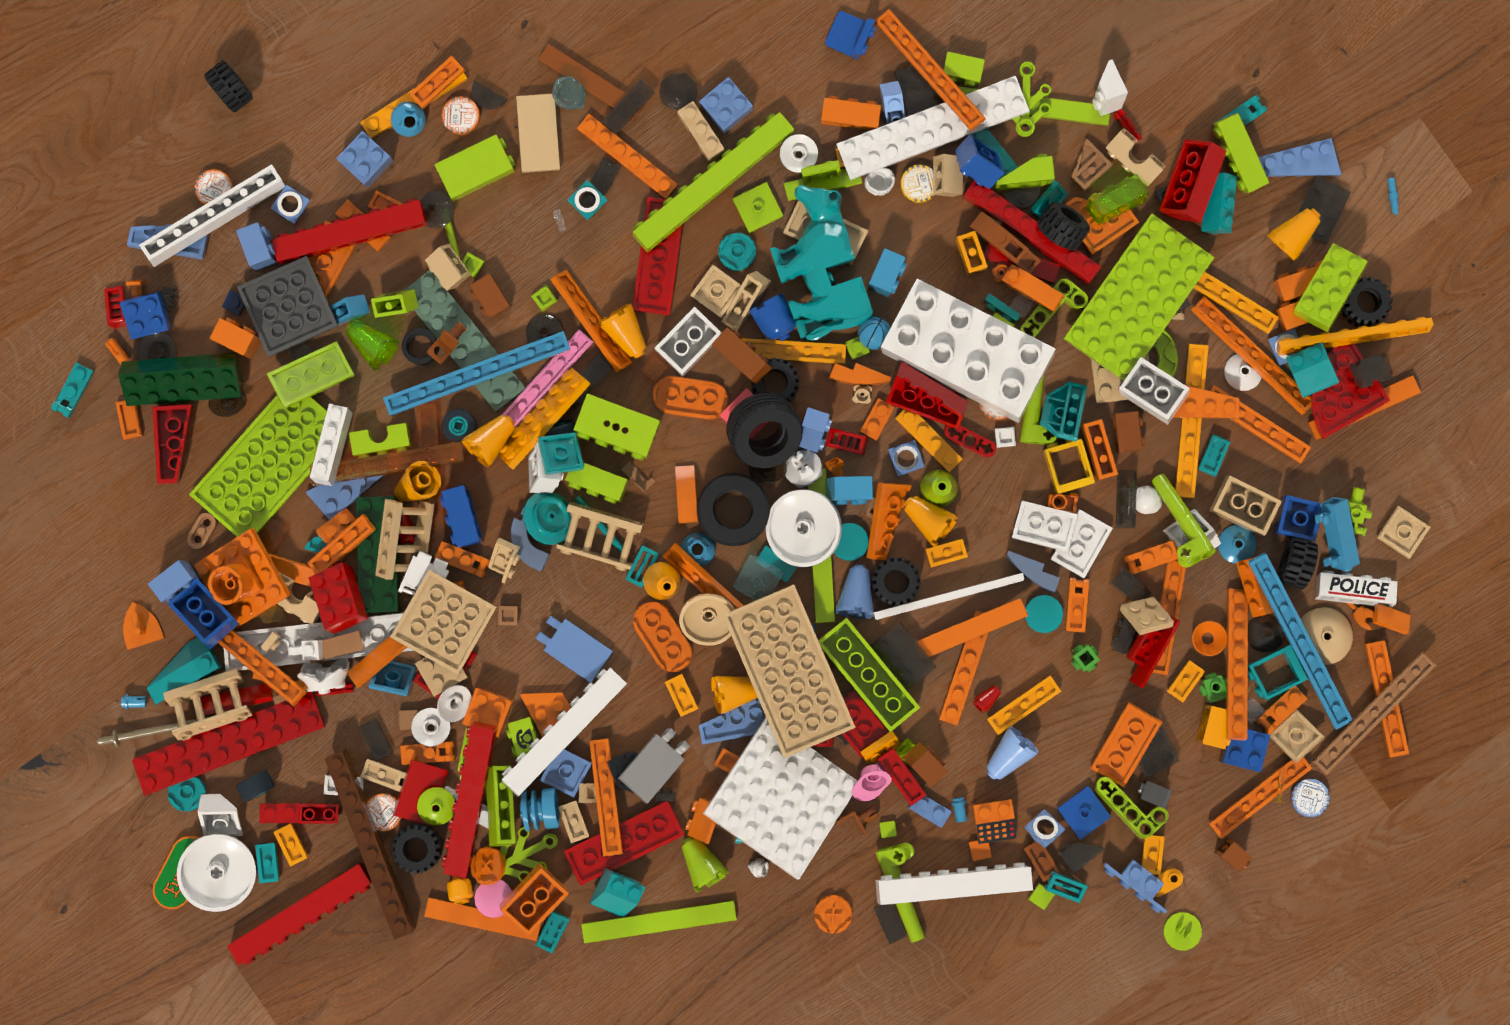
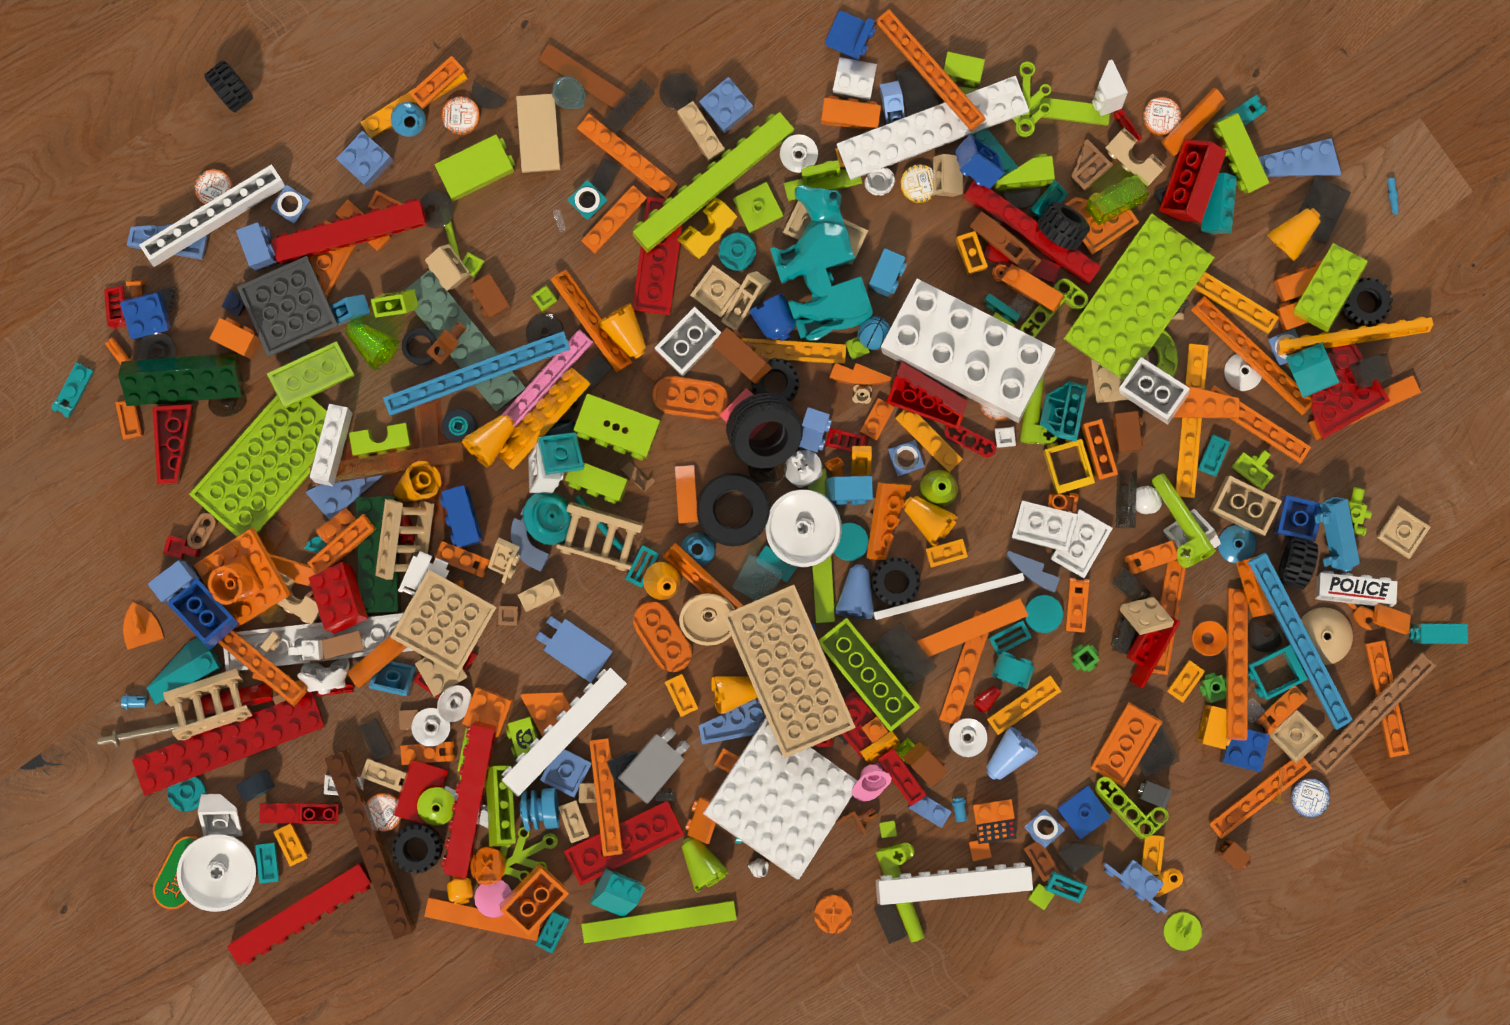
(178, 547): none -> red plate
(540, 595): none -> tan brick
(614, 219): none -> orange plate
(719, 219): none -> yellow arch
(854, 79): none -> white slope
(861, 460): none -> light orange plate
(874, 729): none -> orange plate
(975, 744): none -> white dish
(1012, 670): none -> teal brick
(1024, 630): none -> teal tile
(1161, 116): none -> tile
(1194, 121): none -> orange tile
(1254, 469): none -> lime hinge
(1438, 633): none -> teal window

